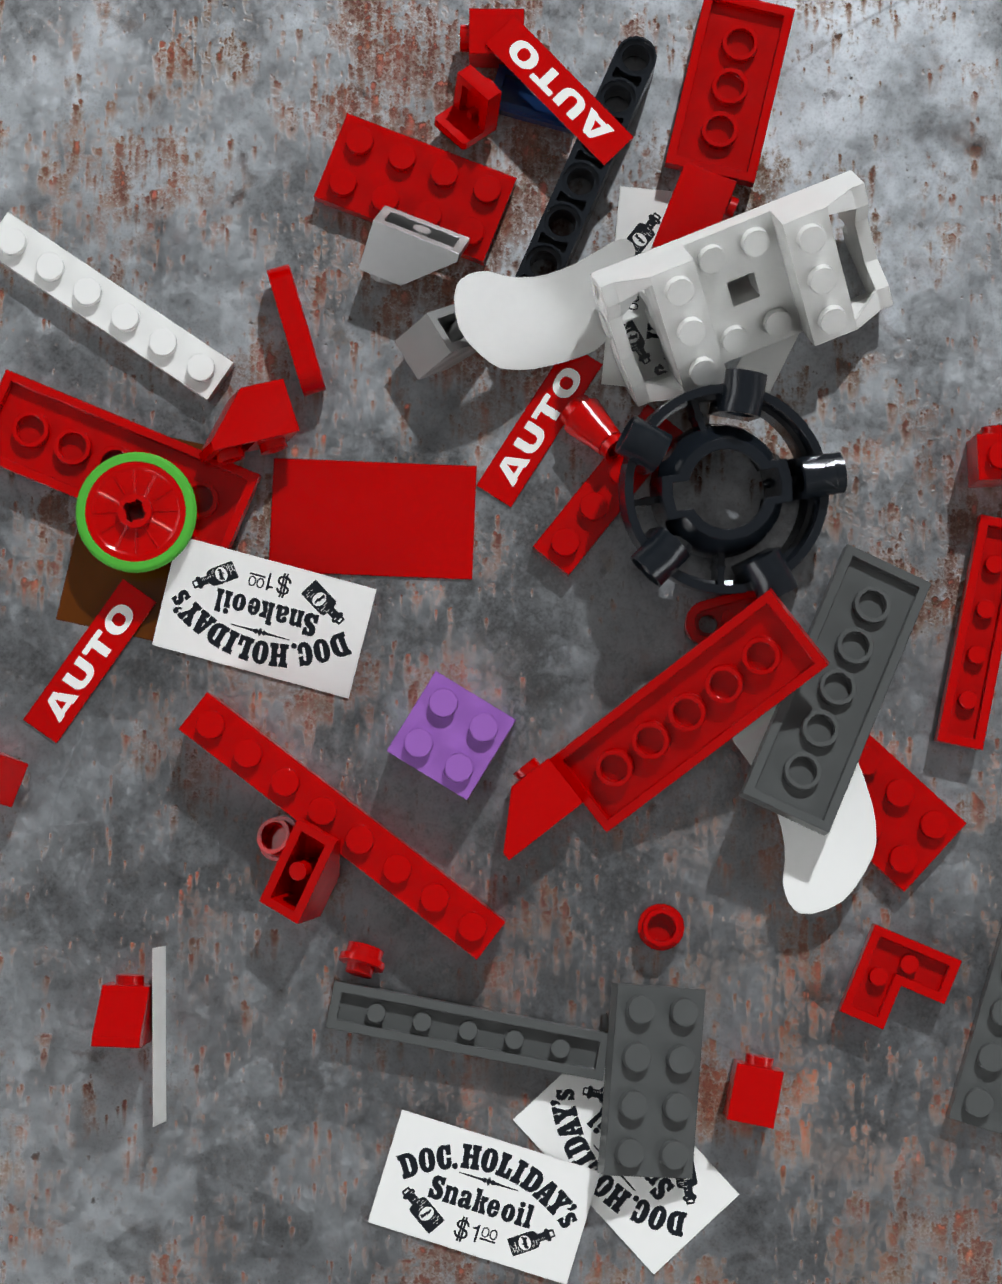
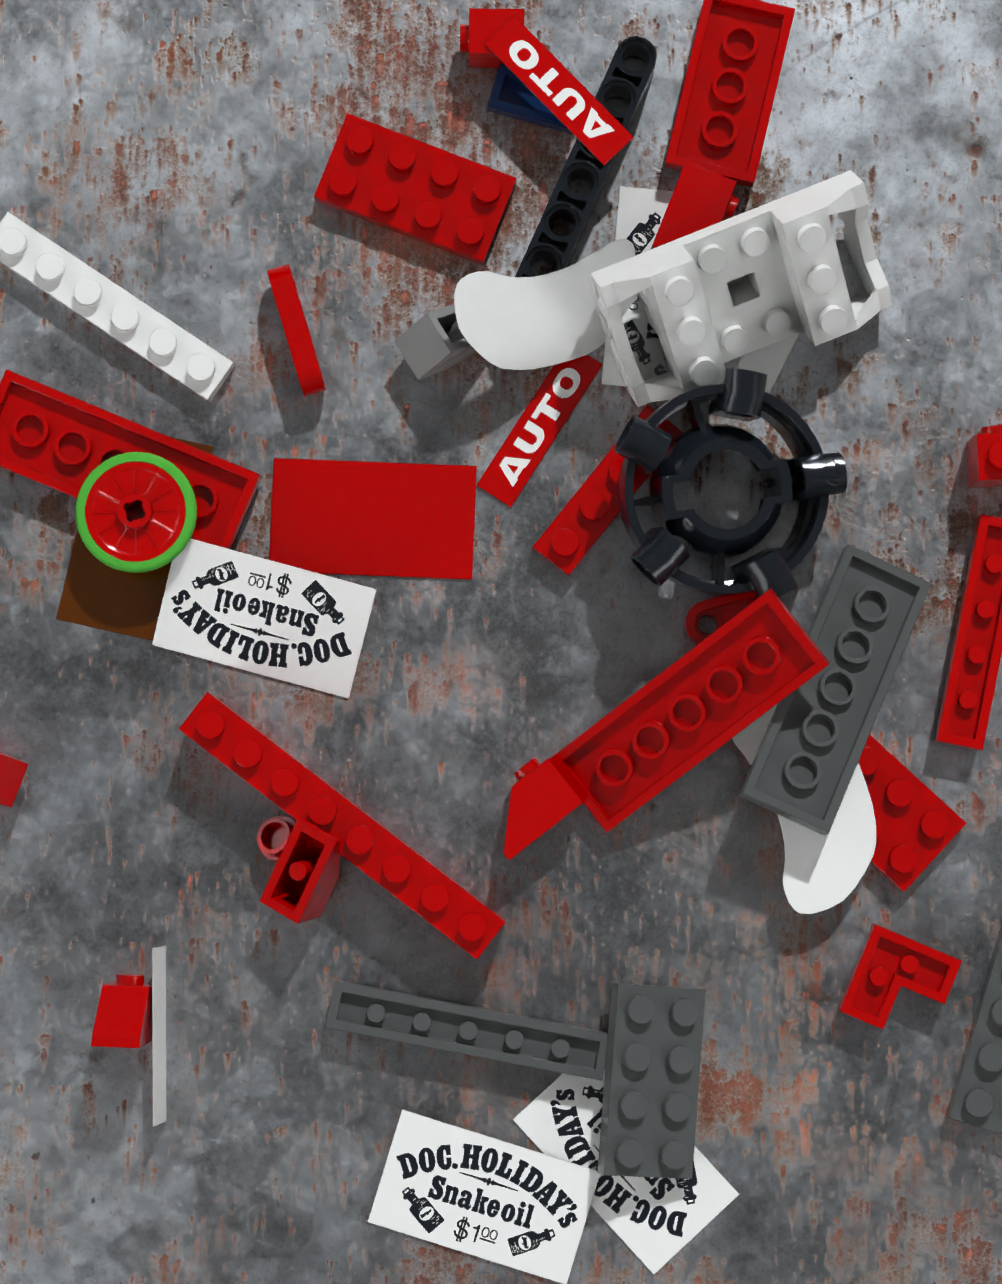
(89, 661): red sticker -> none
(252, 420): red slope -> none
(362, 959): red plate -> none
(408, 248): light grey slope -> none
(451, 735): medium lavender brick -> none
(473, 109): red bracket -> none
(591, 425): red cone -> none
(660, 927): red plate -> none
(753, 1091): red brick -> none

